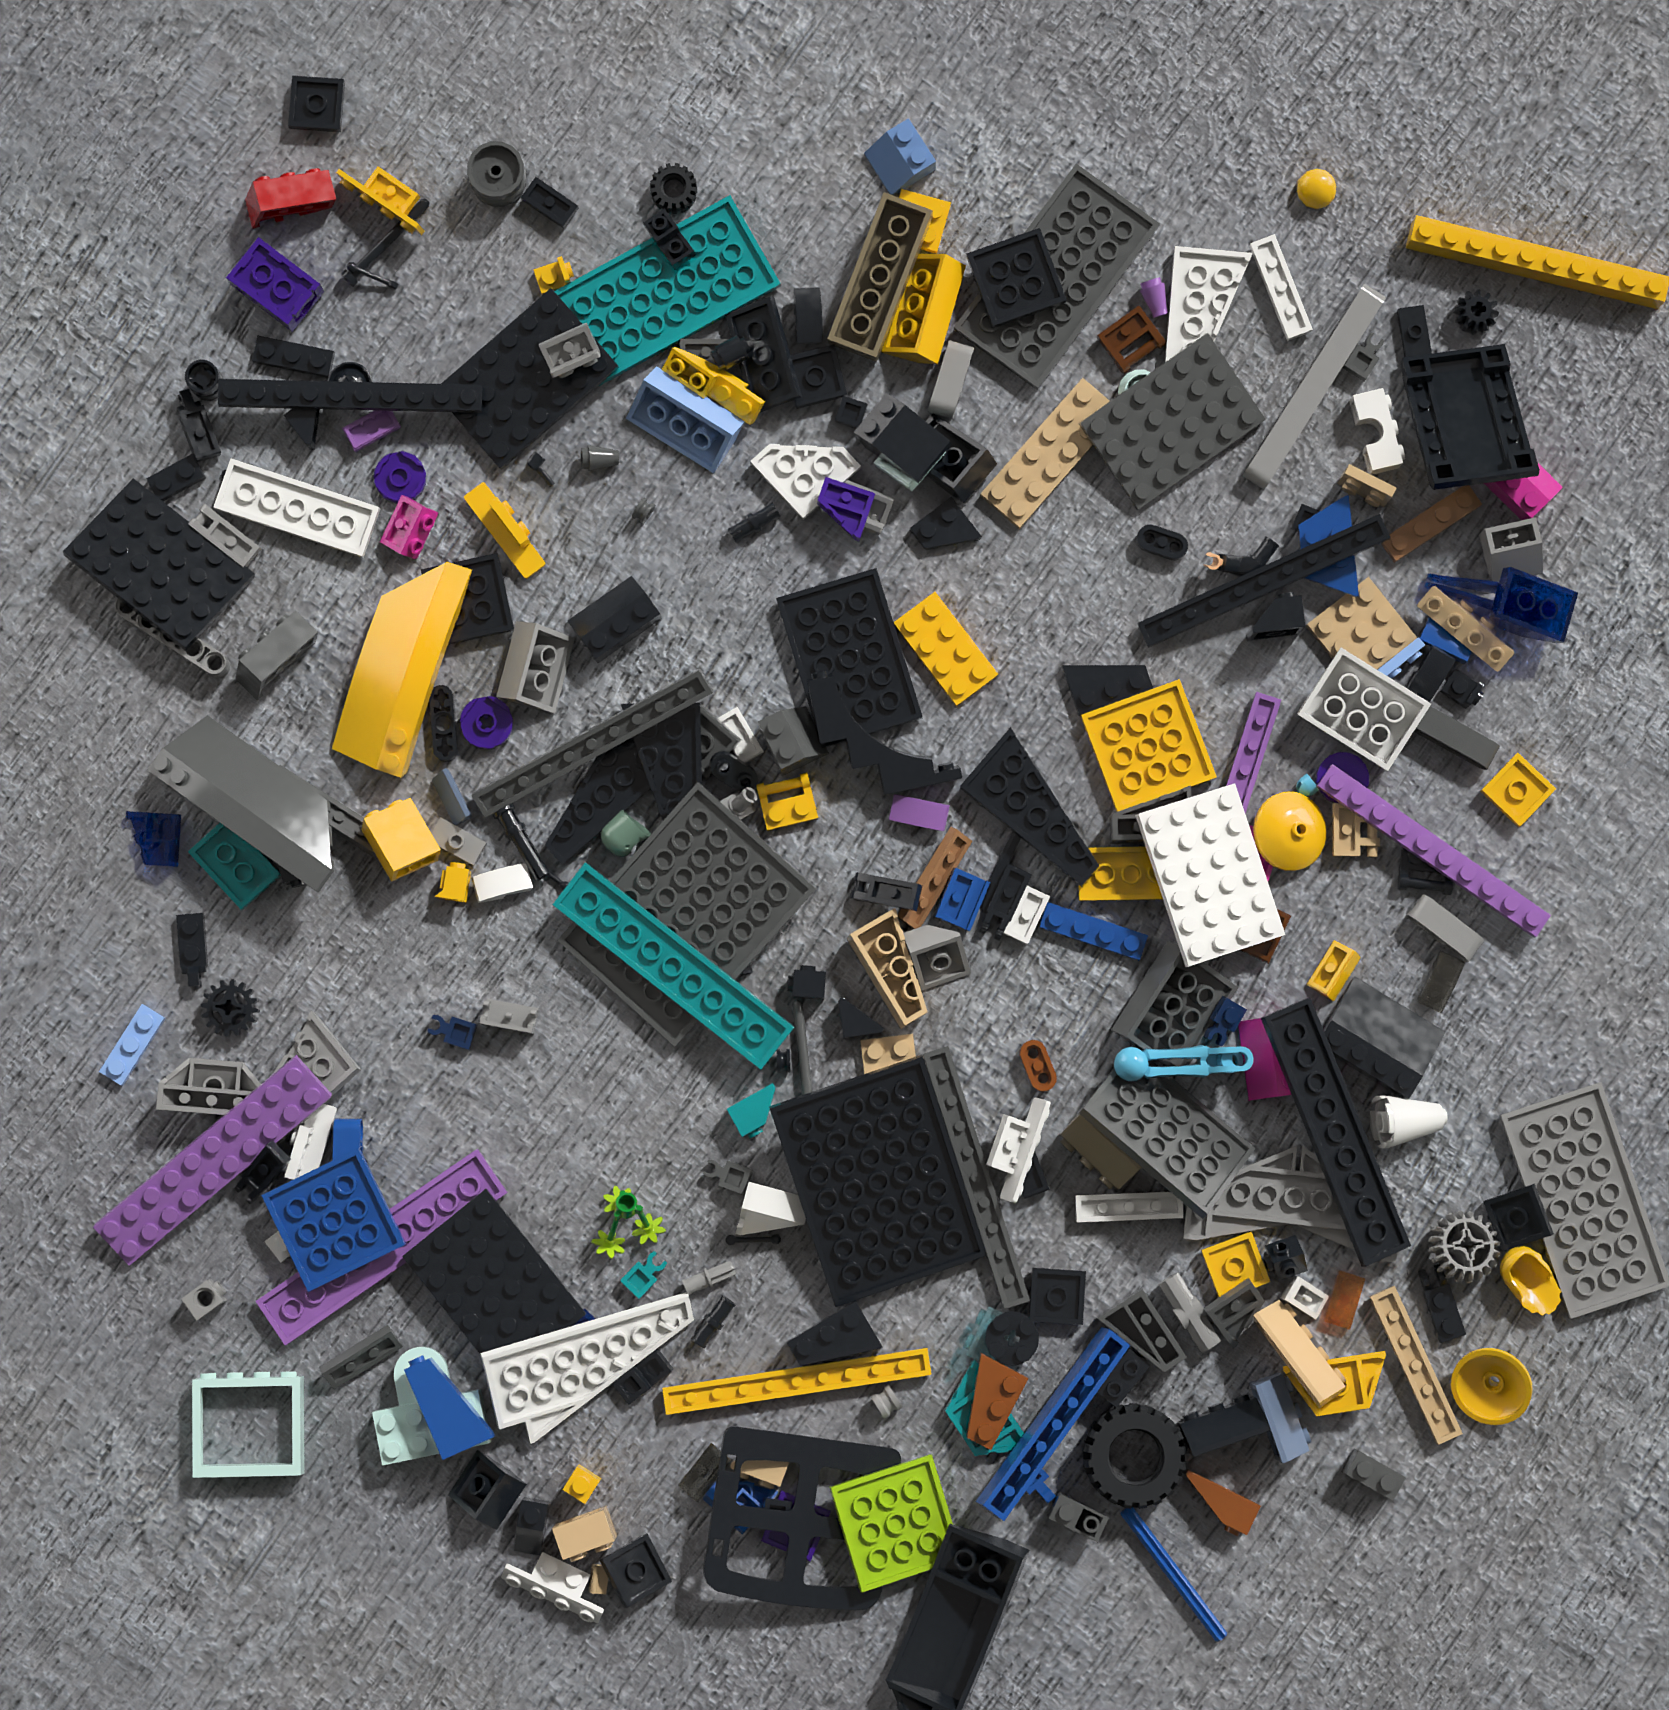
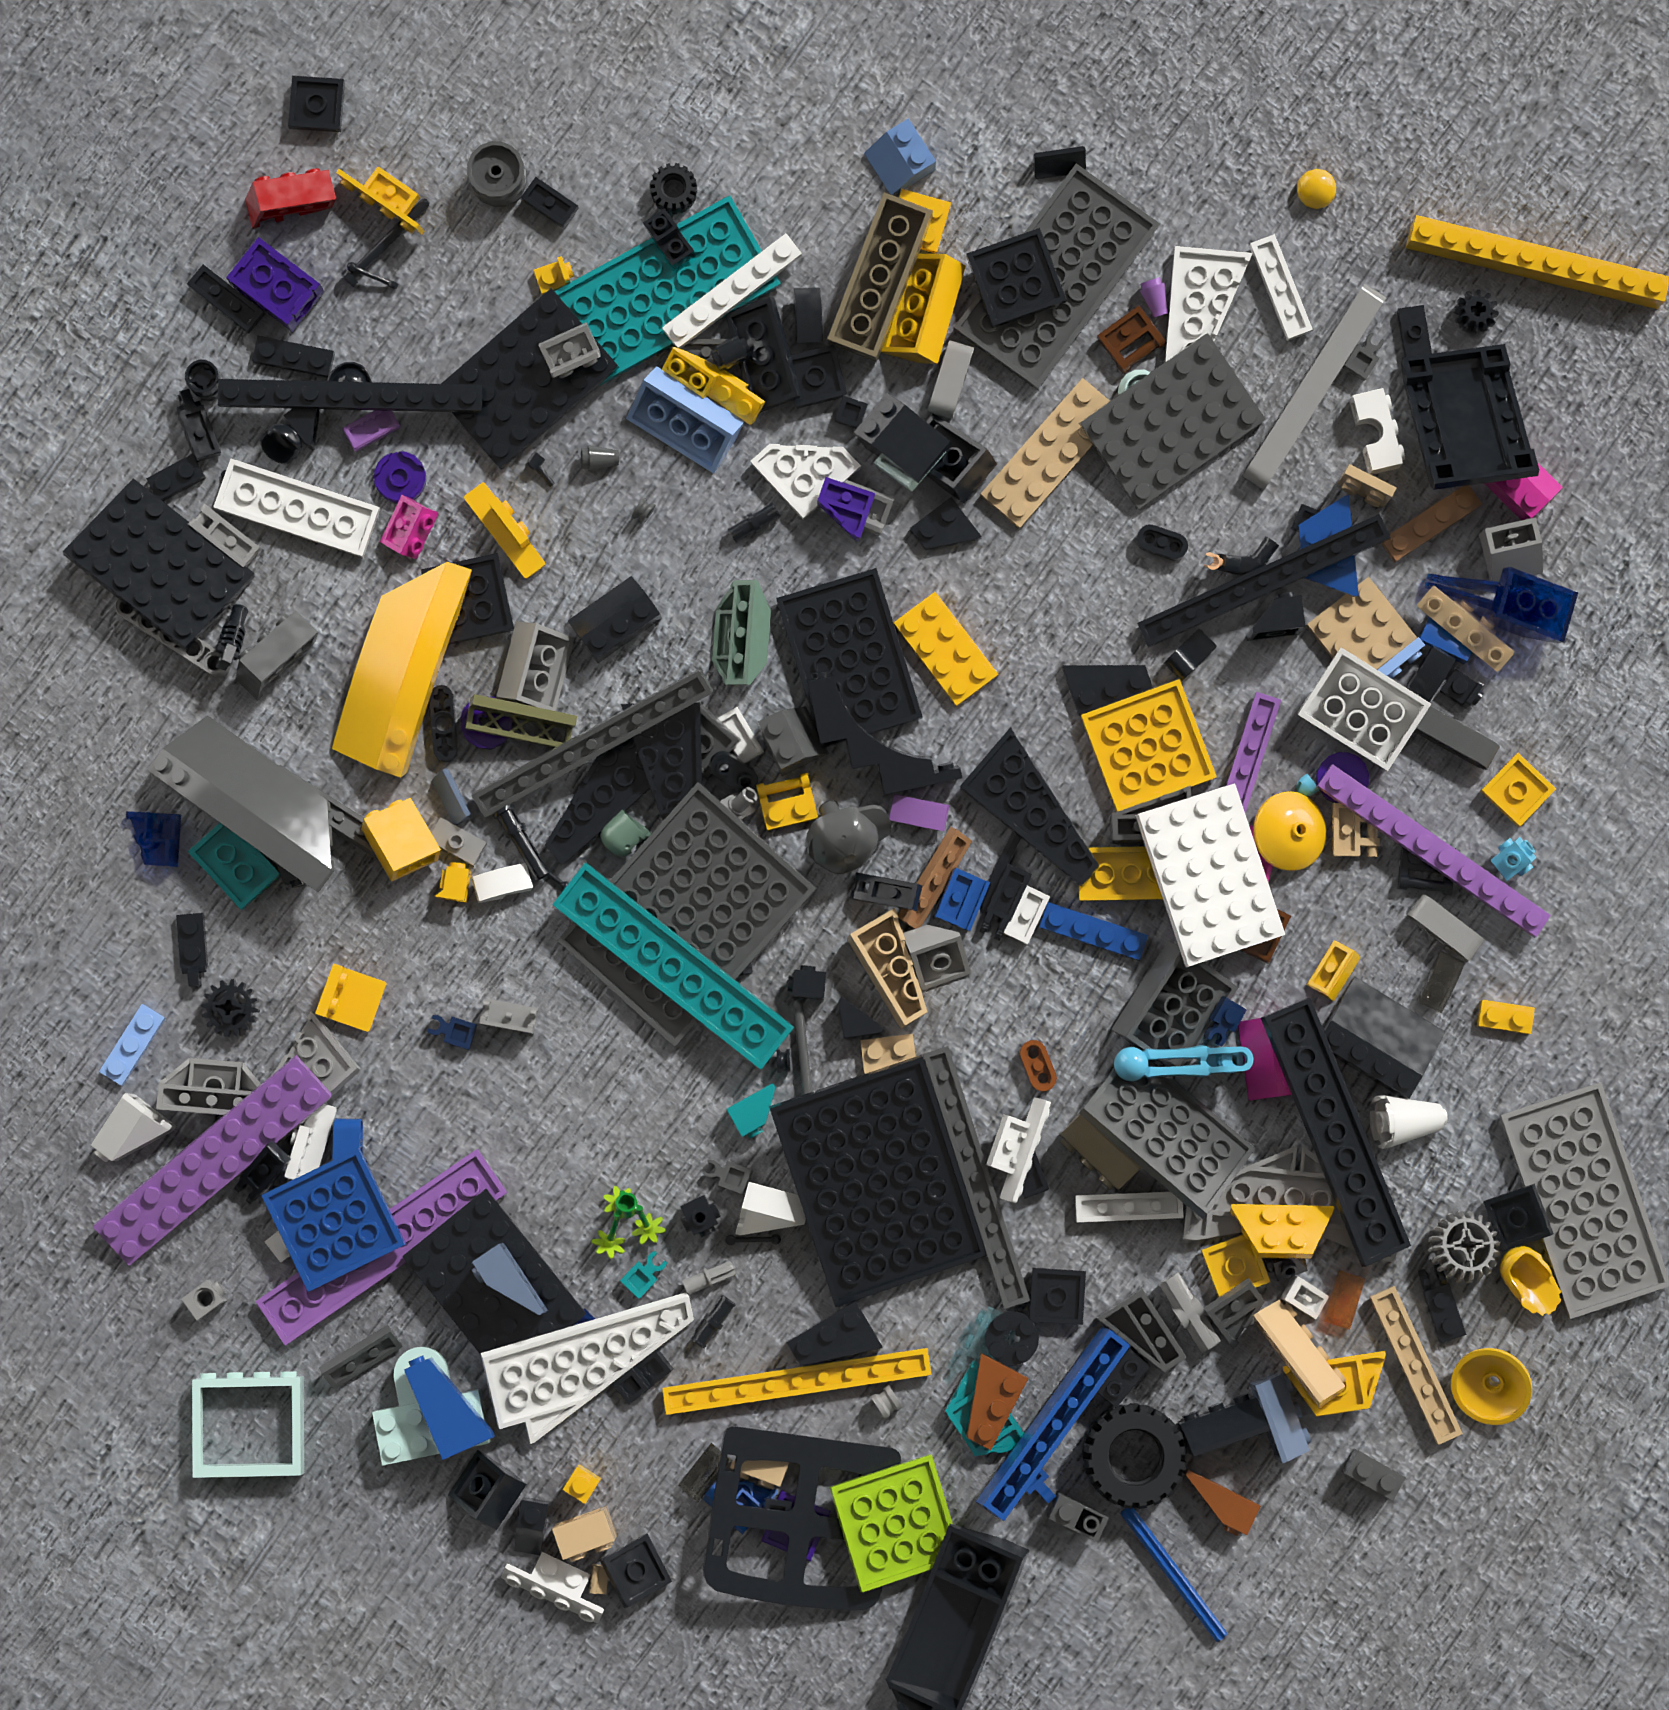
(130, 1128): none -> white slope
(225, 298): none -> black plate
(231, 637): none -> black hinge
(281, 443): none -> black hair
(351, 998): none -> yellow bracket
(504, 1275): none -> sand blue slope
(519, 711): none -> olive fence
(690, 1211): none -> black brick
(732, 291): none -> white plate
(741, 633): none -> sand green wedge
(846, 836): none -> dark grey piece
(1058, 162): none -> black slope
(1190, 654): none -> black panel
(1282, 1229): none -> yellow wing
(1505, 1017): none -> yellow plate
(1508, 864): none -> medium azure brick

